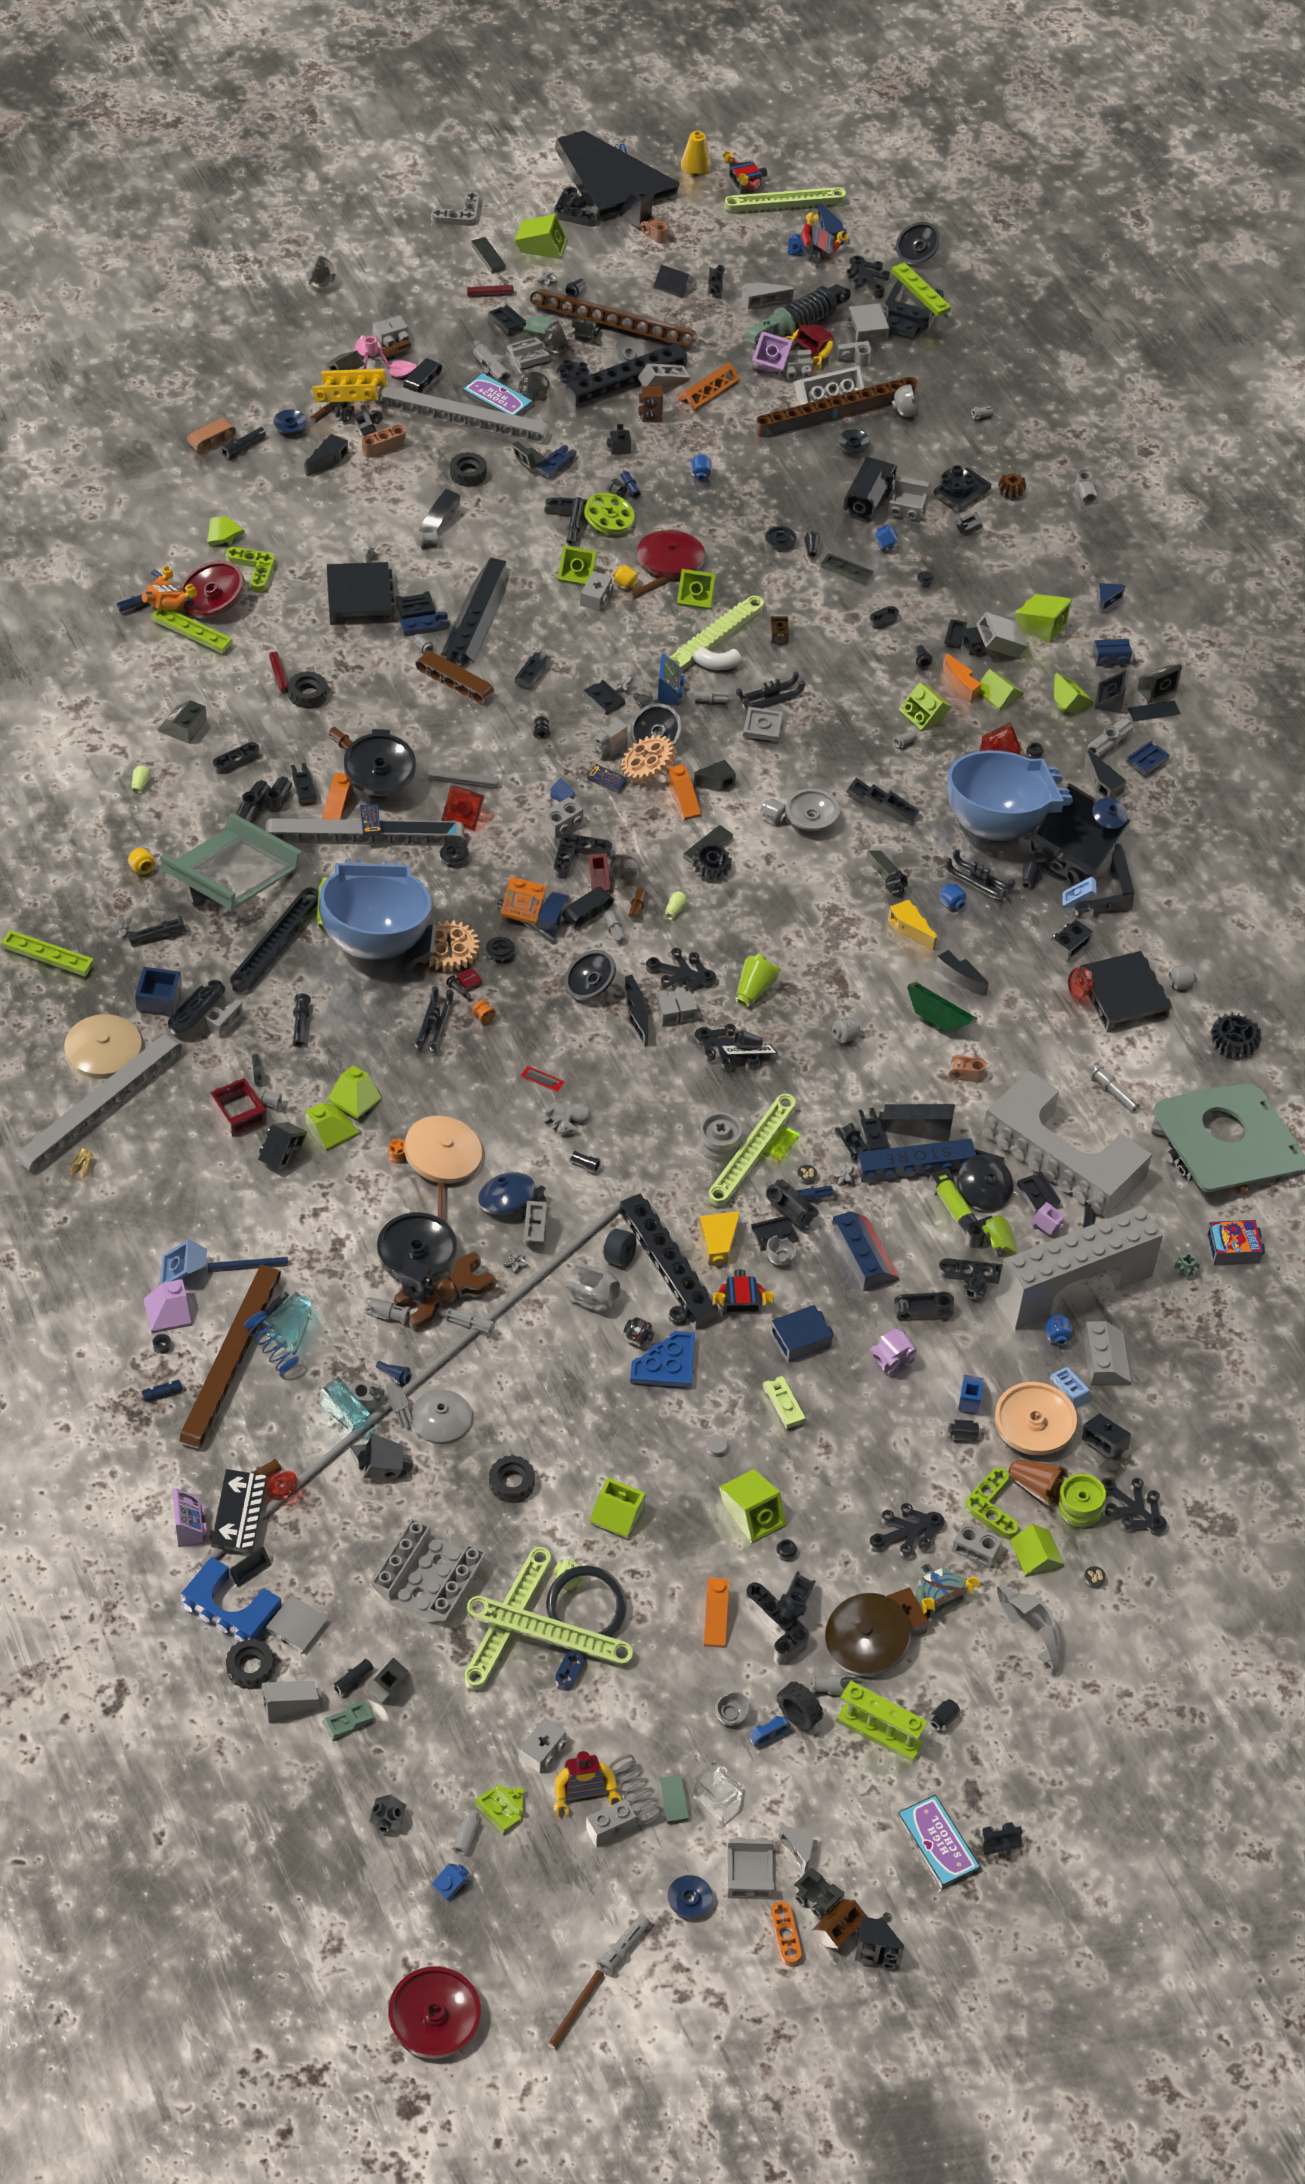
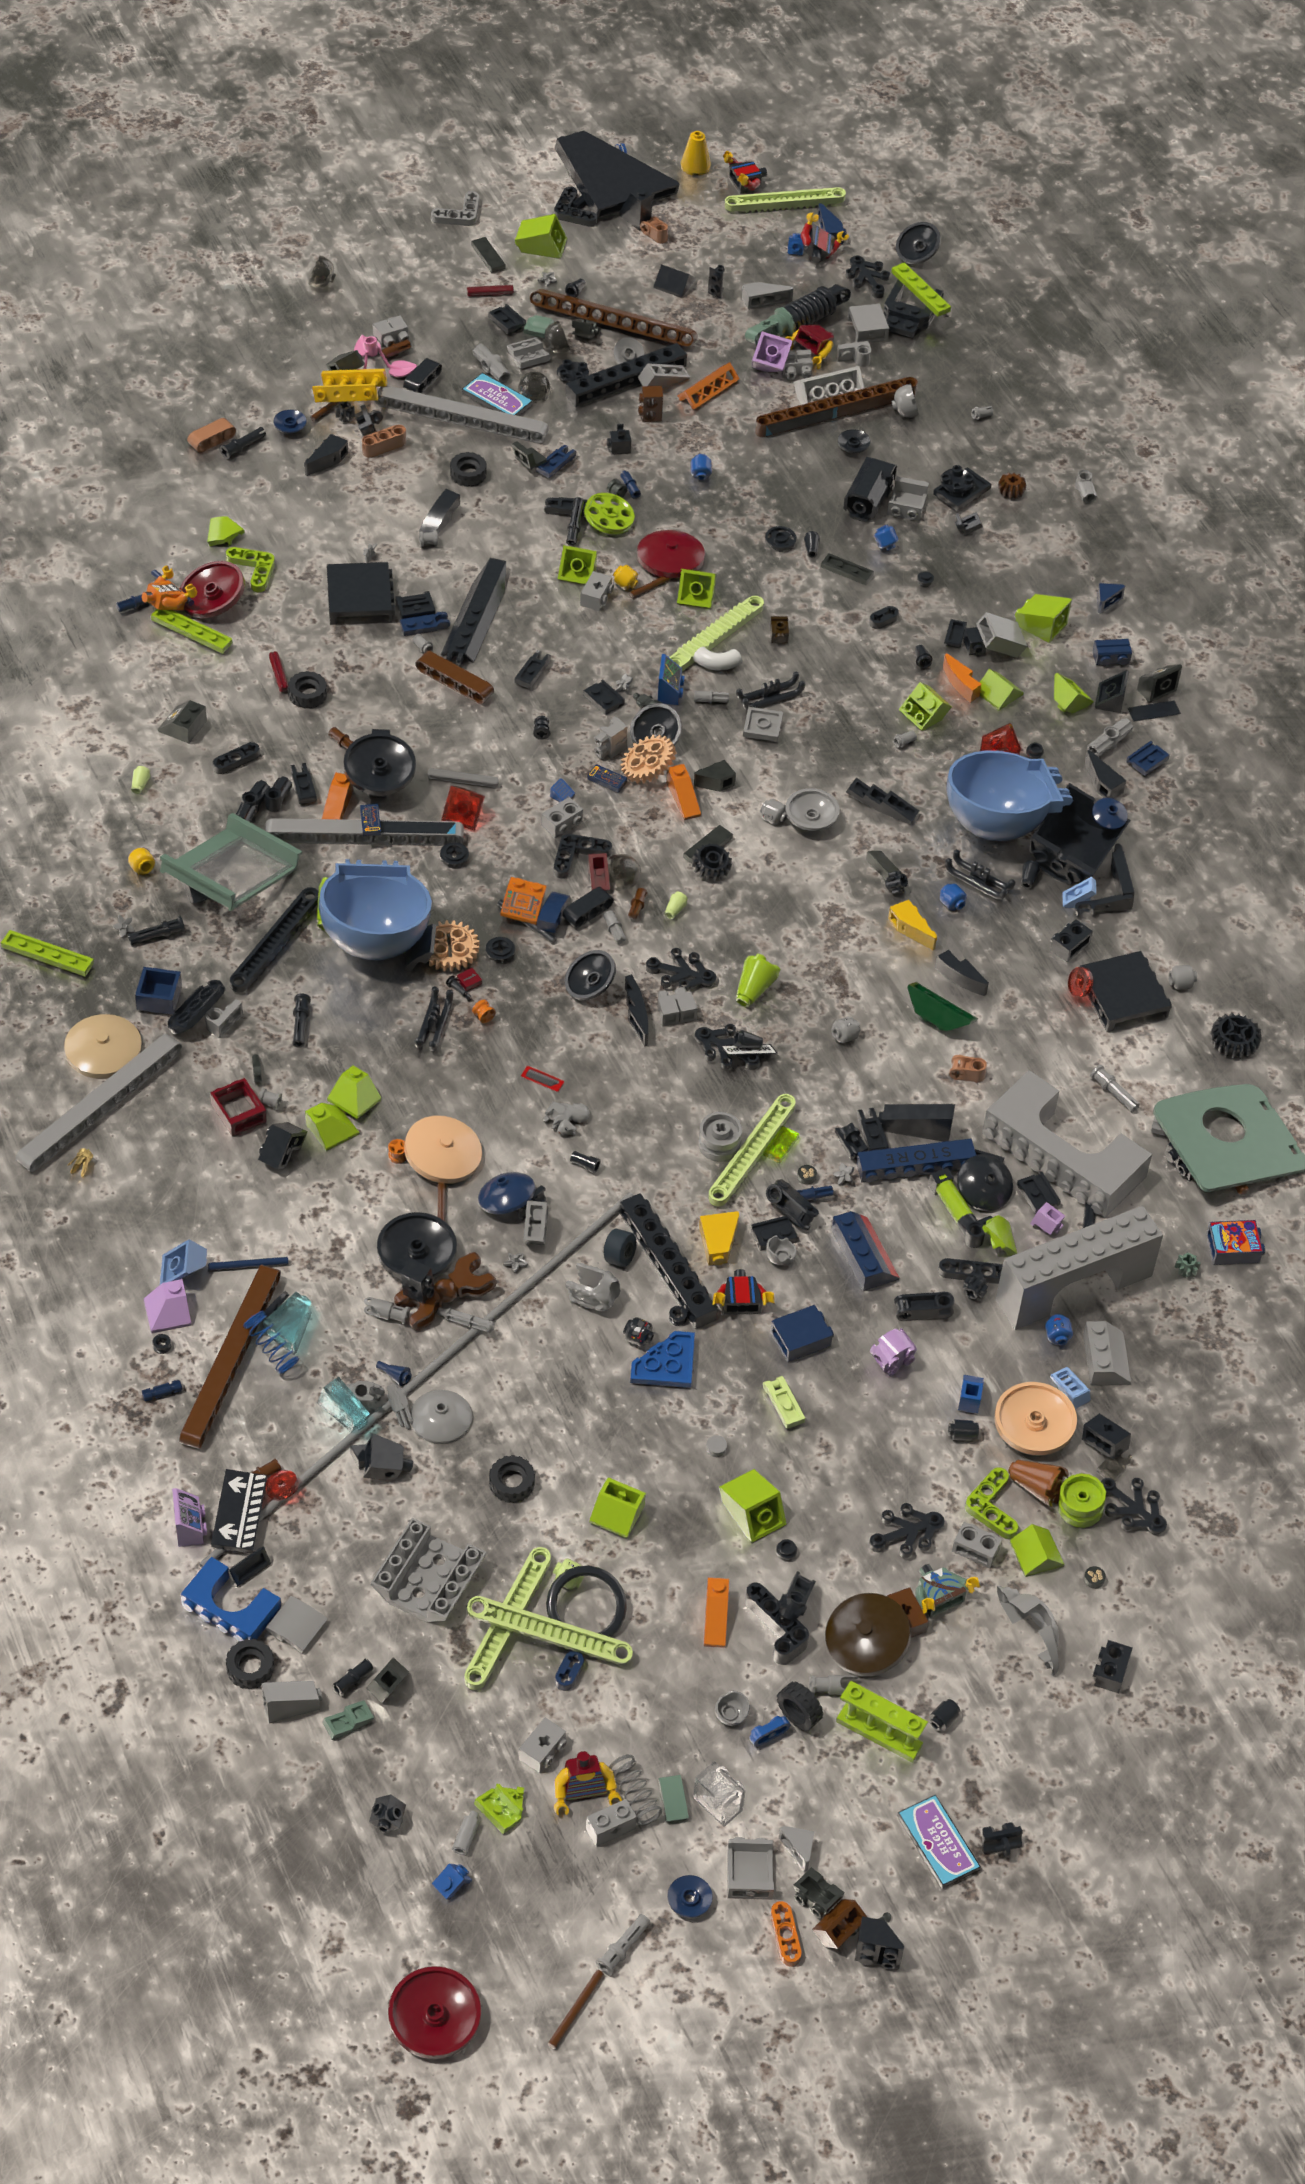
(1112, 1666): none -> black brick

